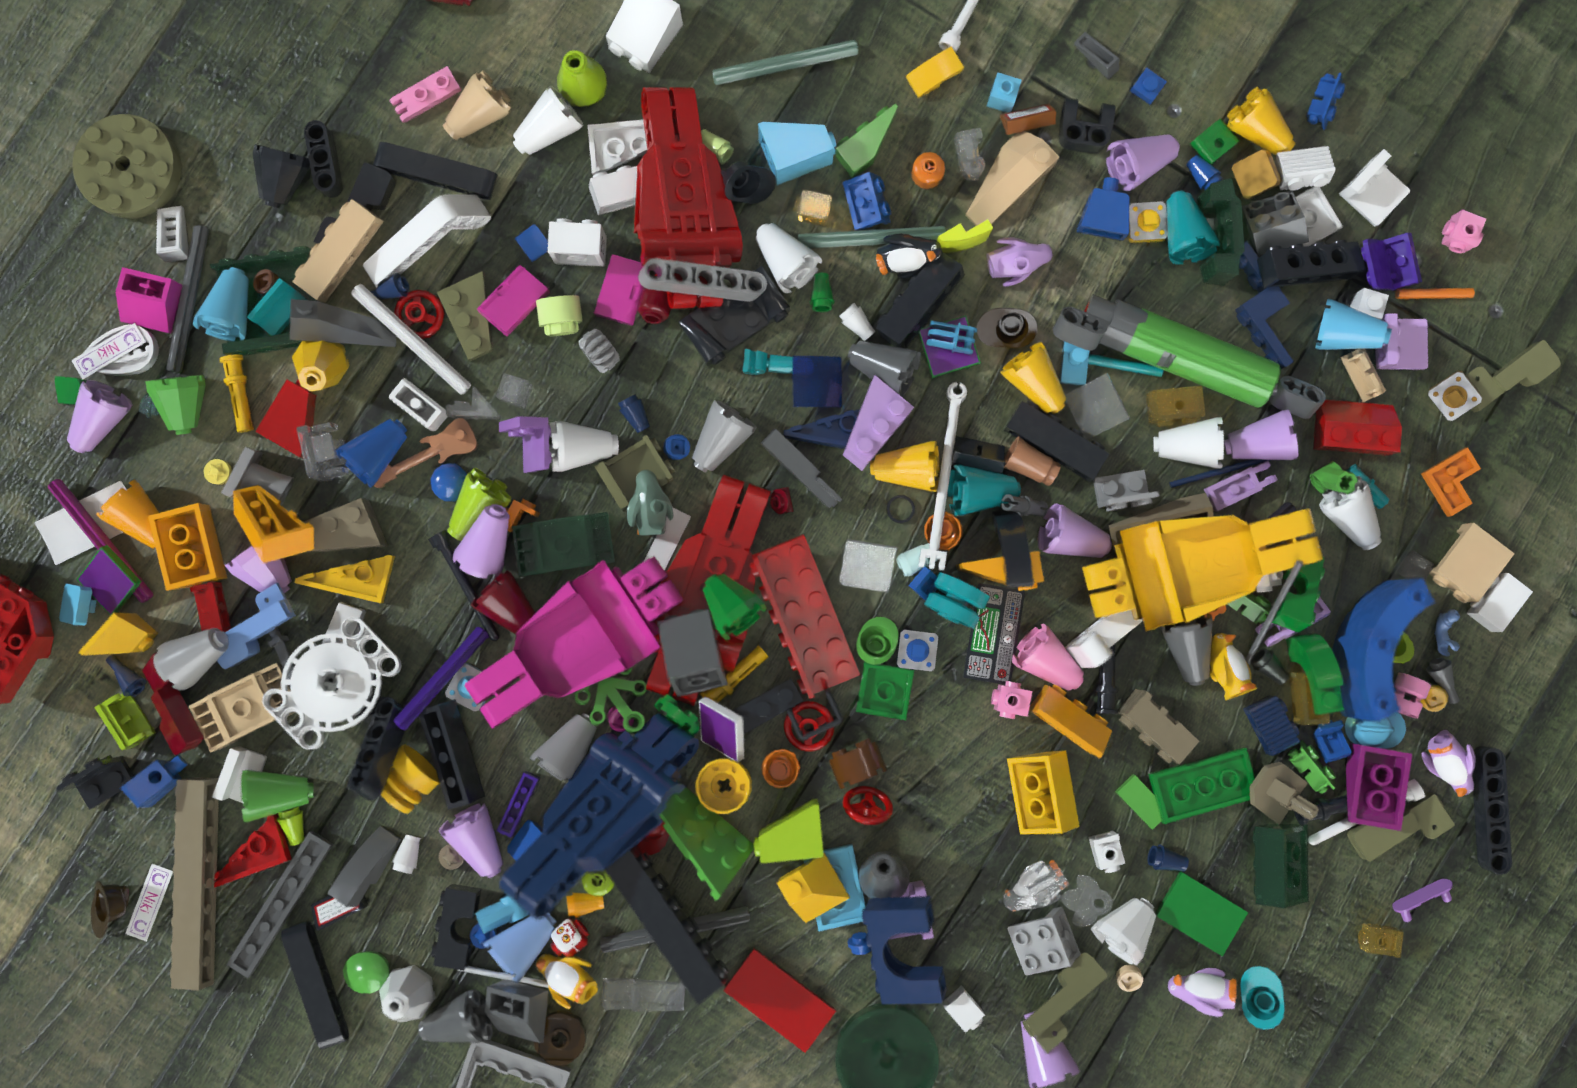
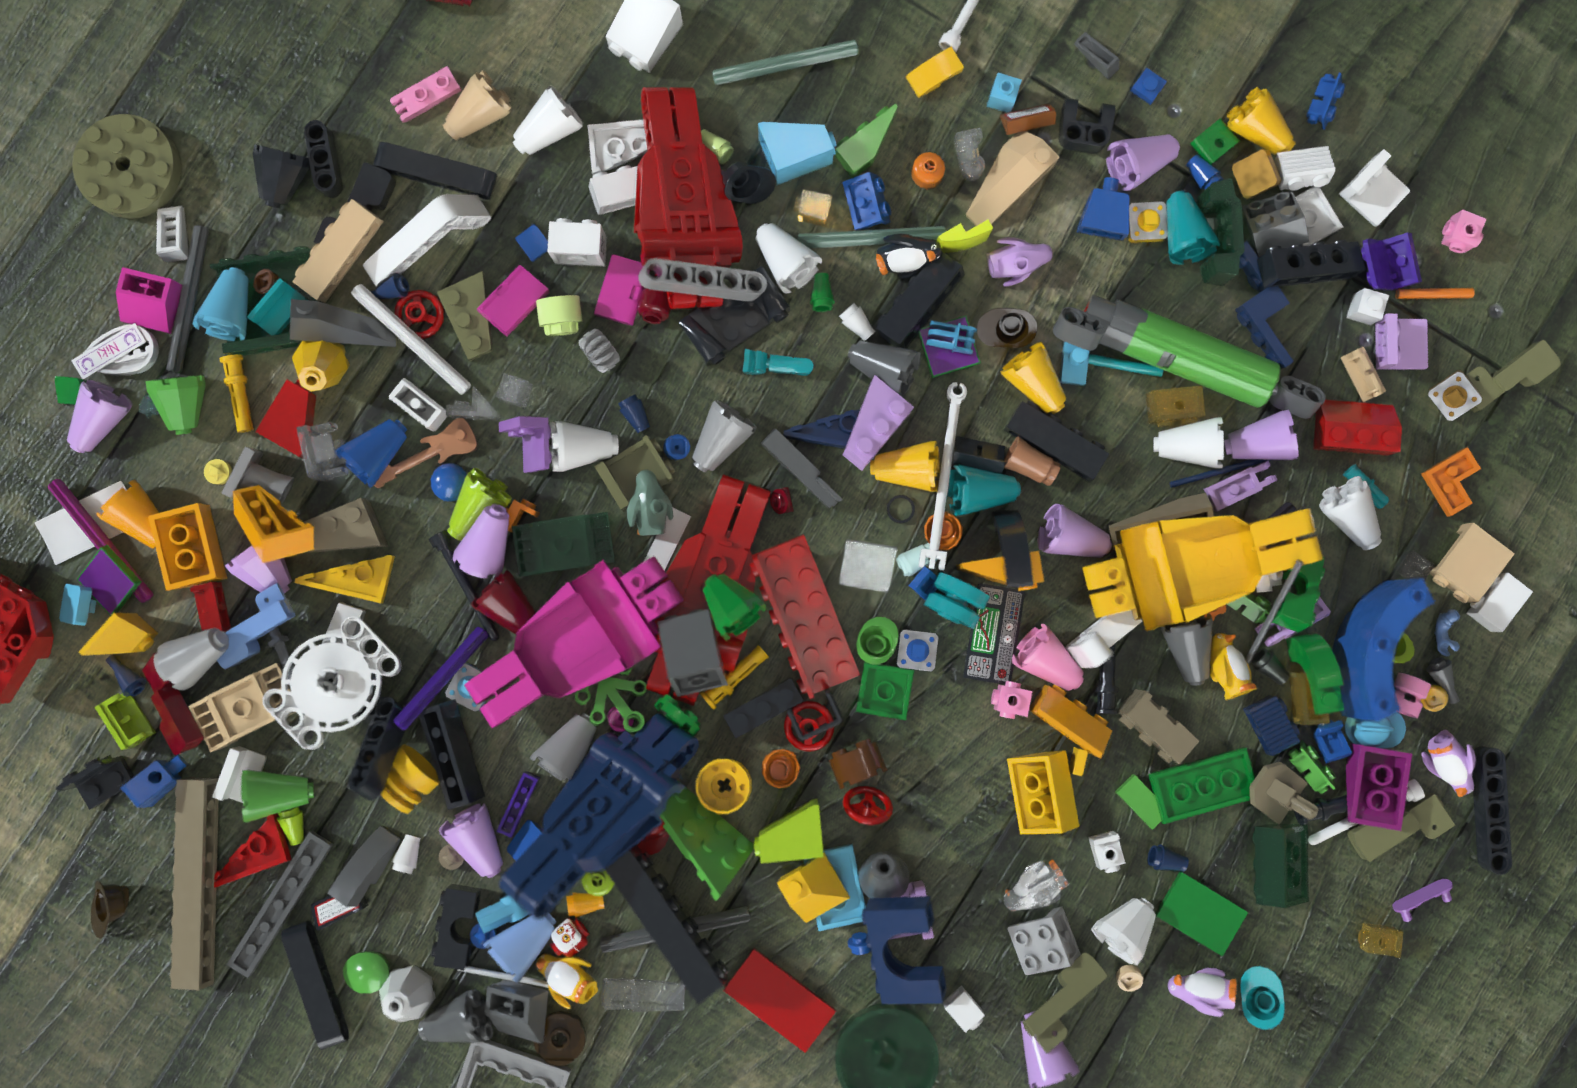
(149, 902): white sticker -> none
(581, 79): lime cone -> none
(721, 729): dark purple tile -> none
(817, 381): clear blue slope -> none
(1024, 505): dark grey pin -> none
(1078, 761): none -> yellow tile
(1082, 901): clear plate -> none
(1096, 406): clear piece -> none
(1124, 488): light grey bracket -> none
(1333, 478): bright green piece -> none
(1350, 329): medium azure cone -> none

